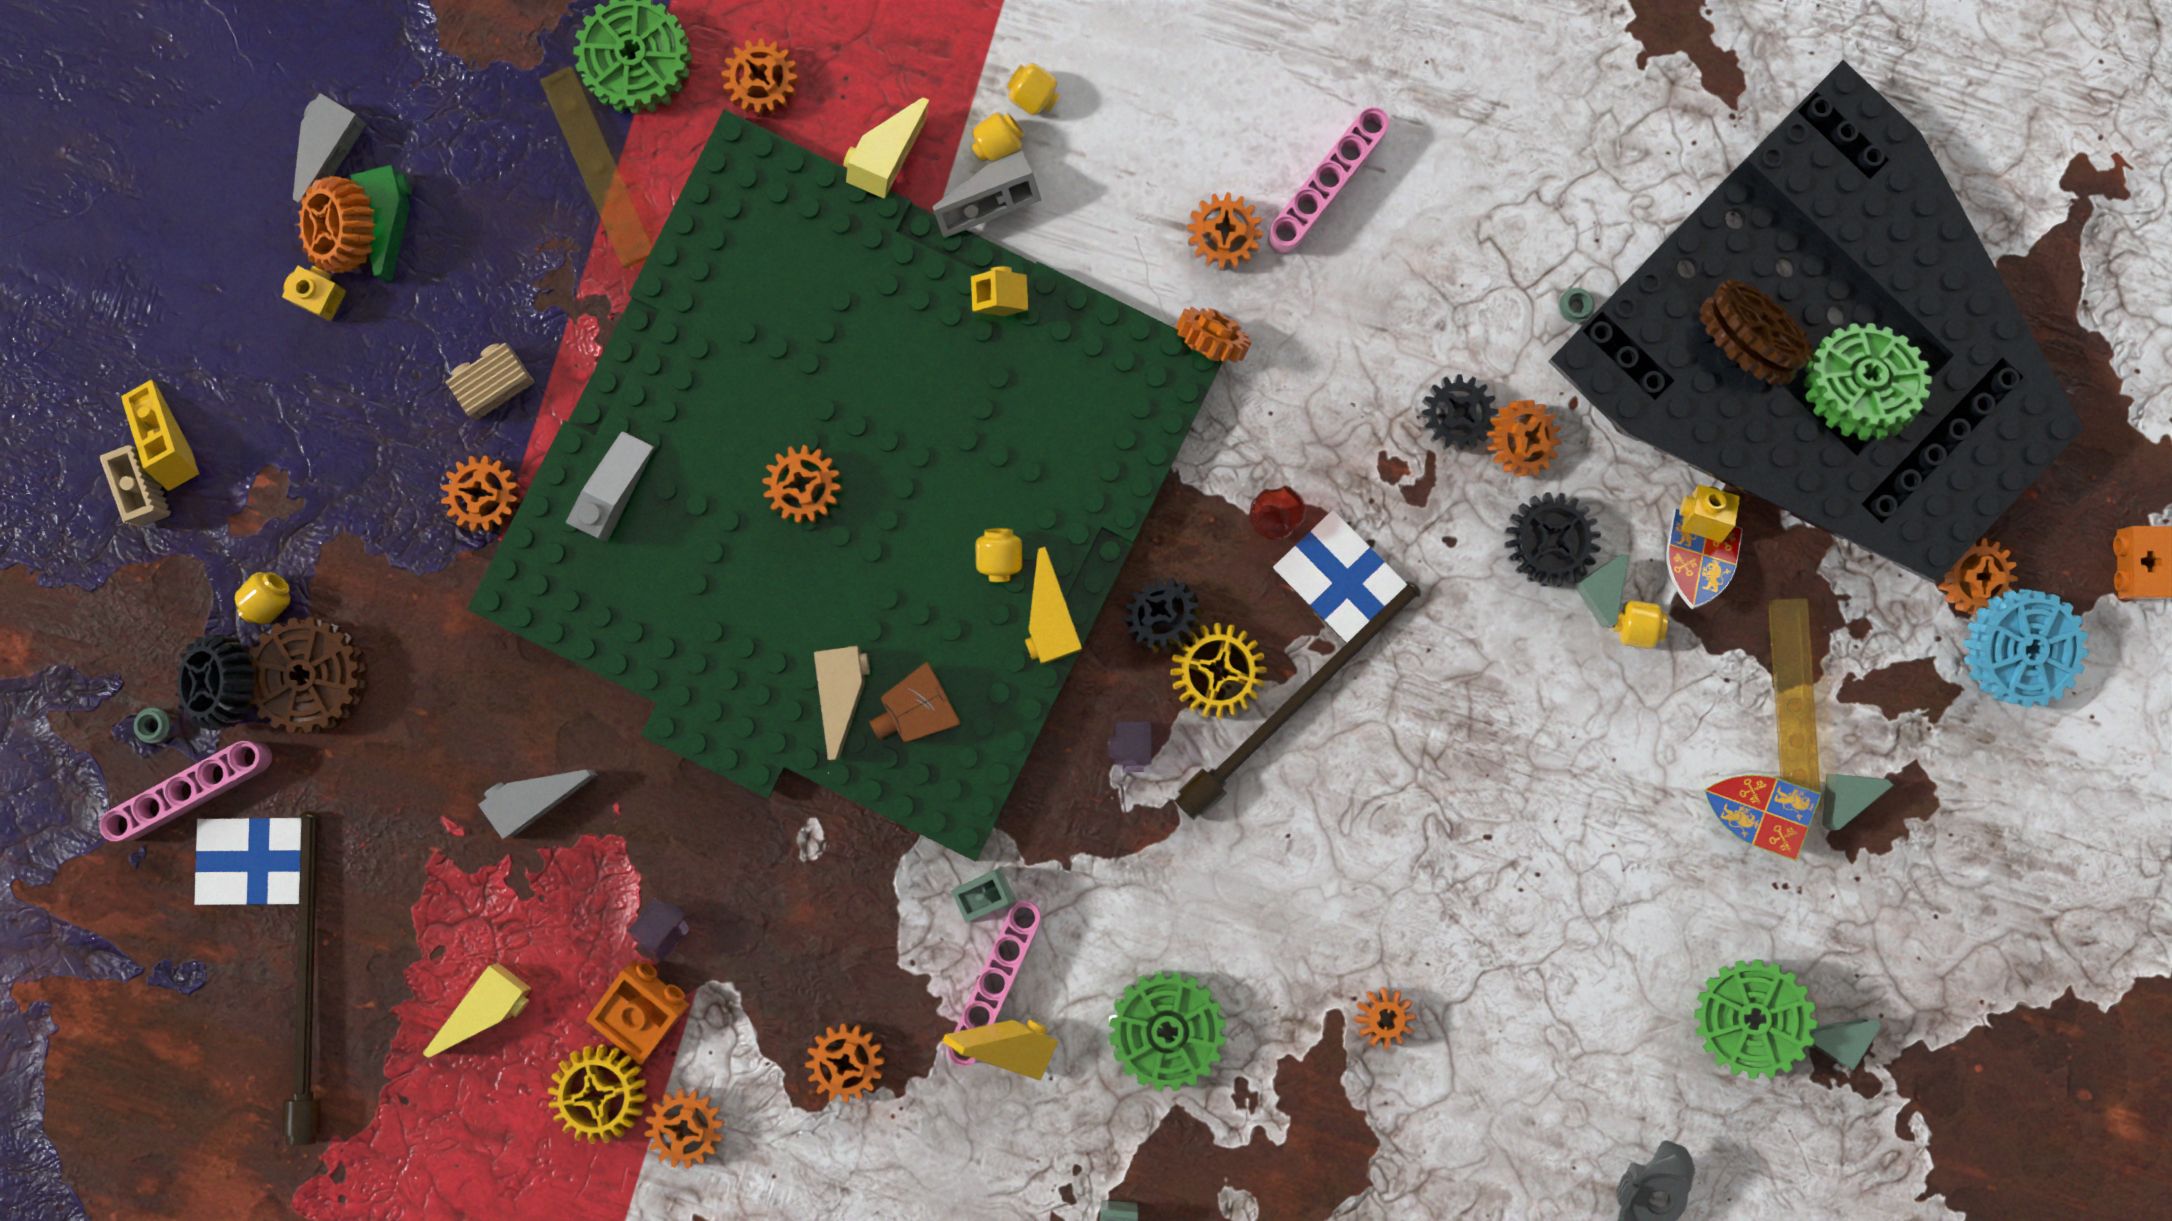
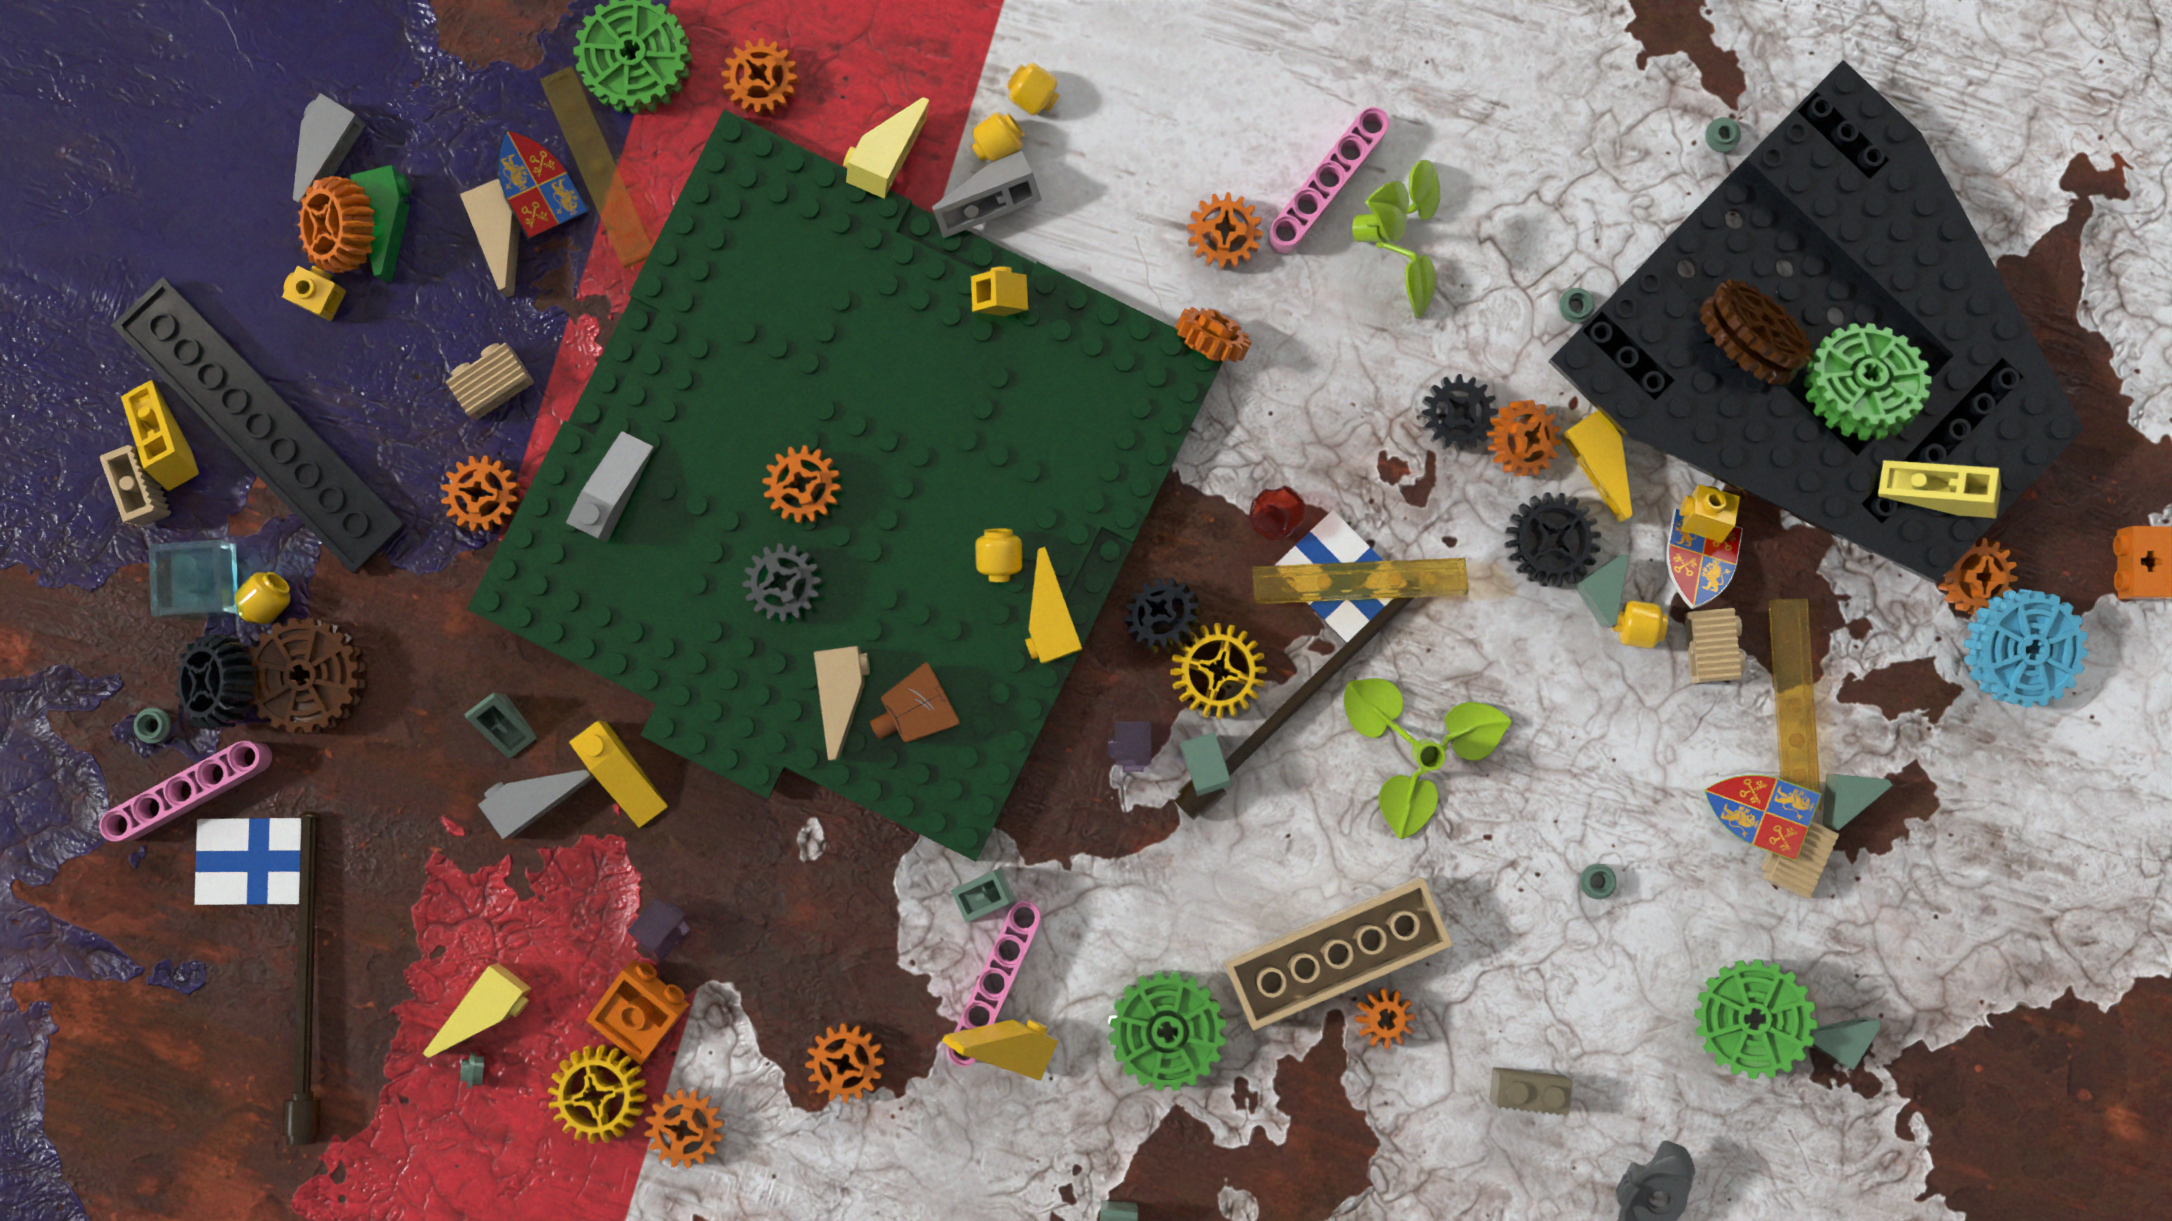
(193, 579): none -> clear light blue brick
(259, 425): none -> black plate
(472, 1070): none -> sand green plate
(496, 232): none -> tan slope
(501, 724): none -> sand green slope
(536, 185): none -> shield
(618, 772): none -> yellow slope
(775, 568): none -> dark grey gear
(1205, 763): none -> sand green slope
(1337, 952): none -> tan brick
(1359, 580): none -> clear yellow tile
(1388, 223): none -> lime plant
(1406, 801): none -> lime plant
(1531, 1091): none -> dark tan brick
(1600, 455): none -> yellow slope
(1608, 877): none -> sand green plate
(1714, 140): none -> sand green plate
(1714, 645): none -> tan brick
(1802, 875): none -> tan brick
(1943, 487): none -> light yellow slope

